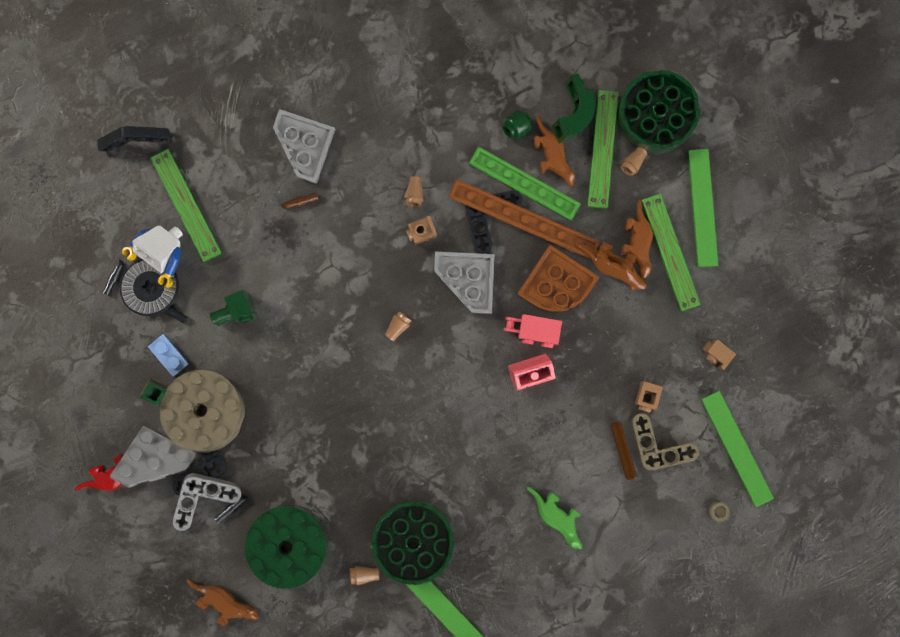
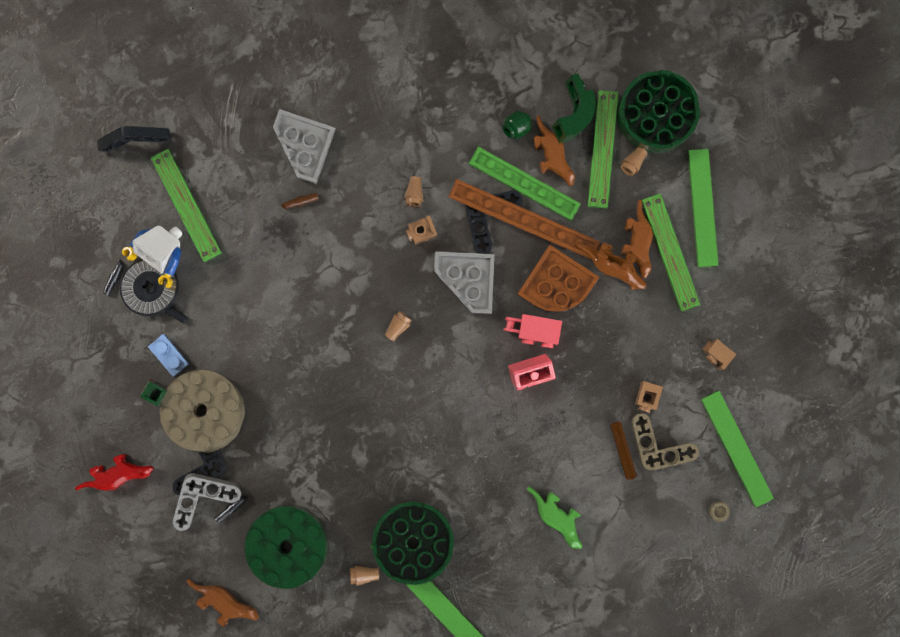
(151, 459): light grey plate -> none
(238, 308): dark green brick -> none

